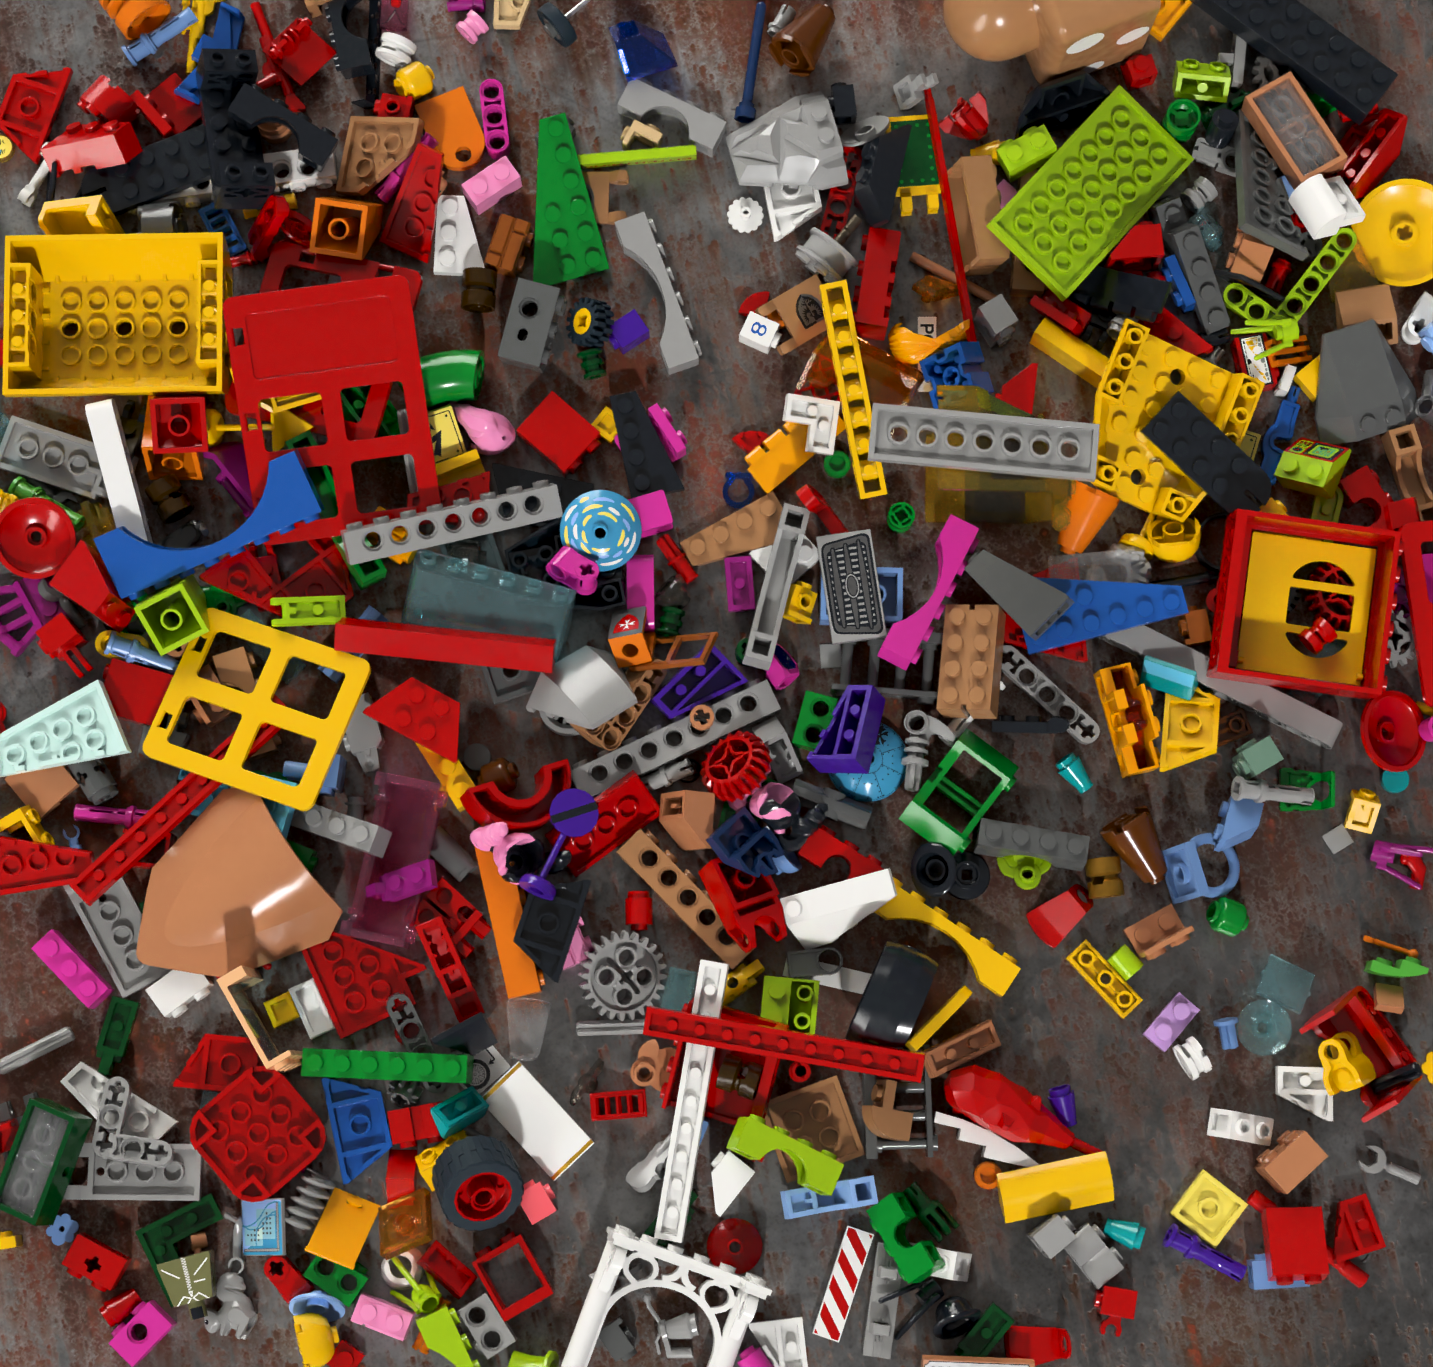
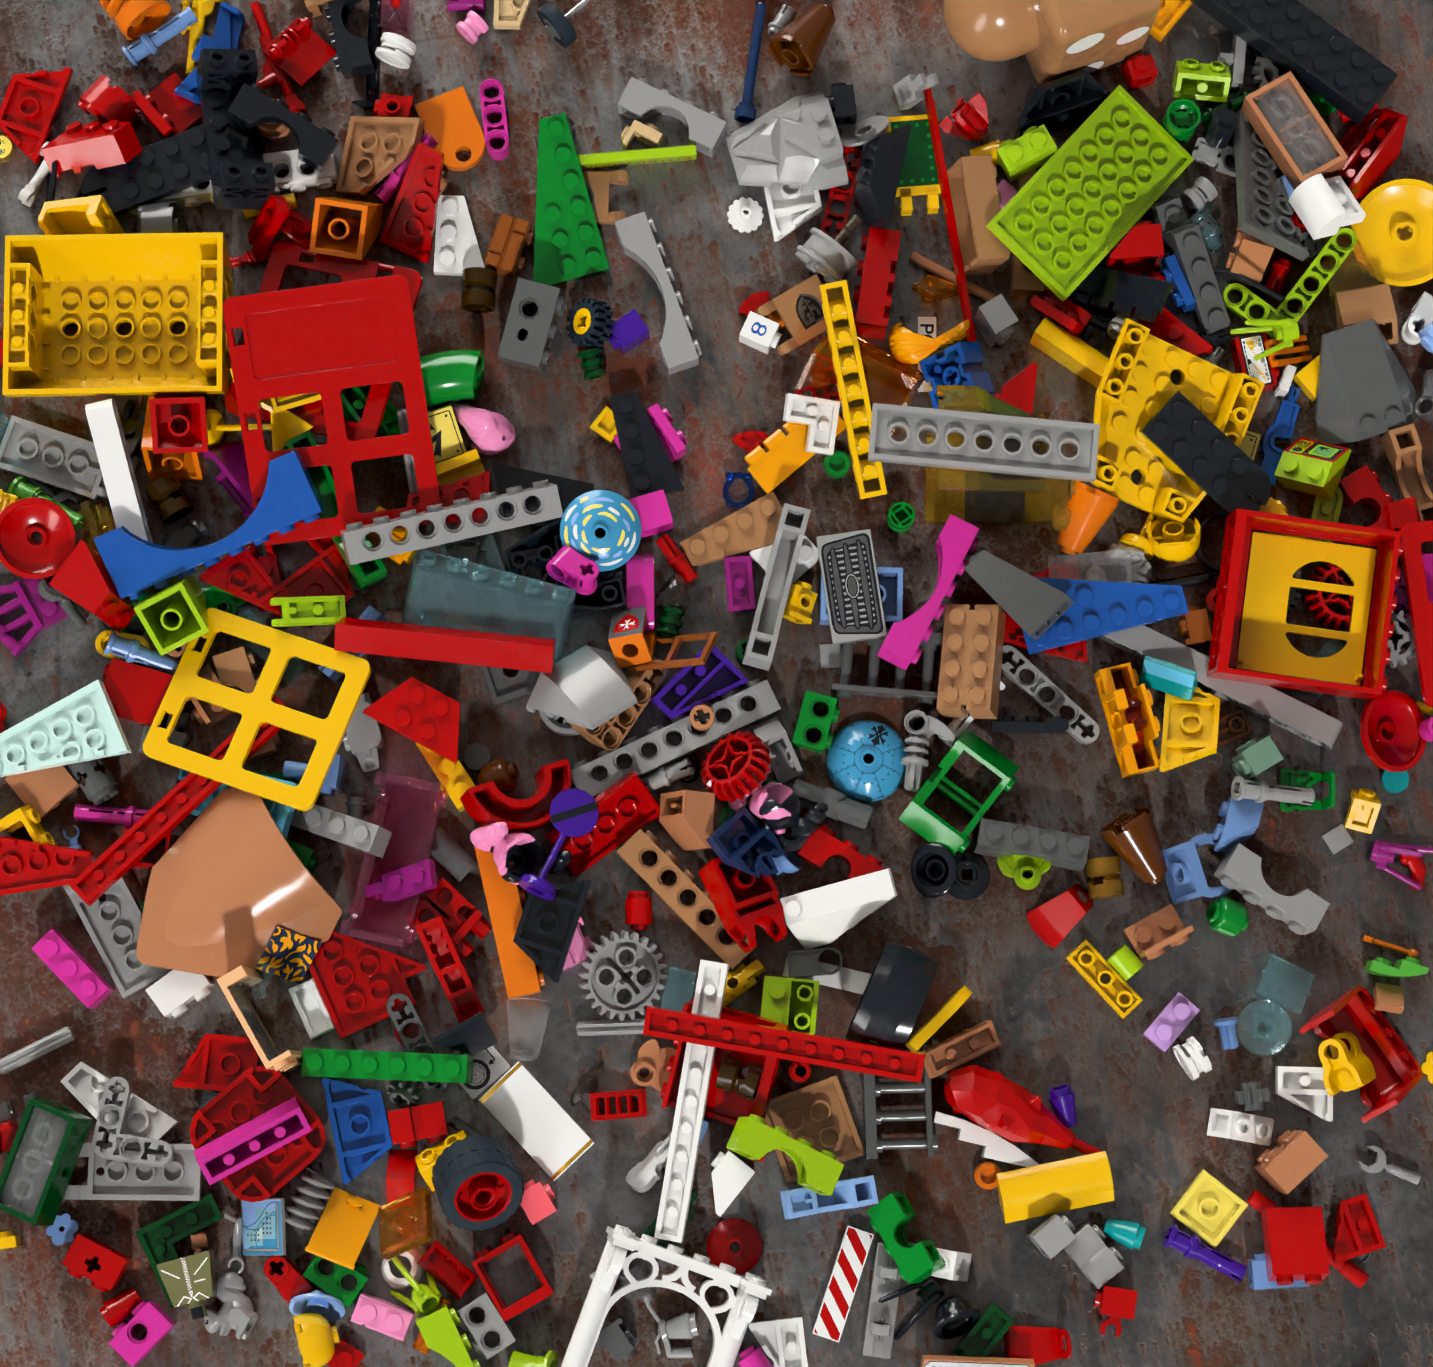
(62, 640): red brick -> none
(116, 1033): dark green hinge -> none
(210, 211): blue slope -> none
(252, 1141): none -> dark pink brick
(281, 1009): yellow tile -> none
(288, 955): none -> sticker
(414, 80): yellow head -> none
(459, 1111): teal slope -> none
(491, 185): bright pink brick -> none
(559, 434): red brick -> none
(640, 50): clear blue slope -> none
(782, 669): dark pink rock -> none
(817, 504): red beam -> none
(852, 733): dark purple wedge -> none
(882, 1118): medium nougat brick -> none
(927, 1209): dark green arm -> none
(990, 968): yellow arch -> none
(1073, 771): teal cone -> none
(1242, 871): none -> light grey arch
(1252, 1096): none -> dark grey gear
(1317, 635): red wheel -> none
(1396, 1078): black axle -> none

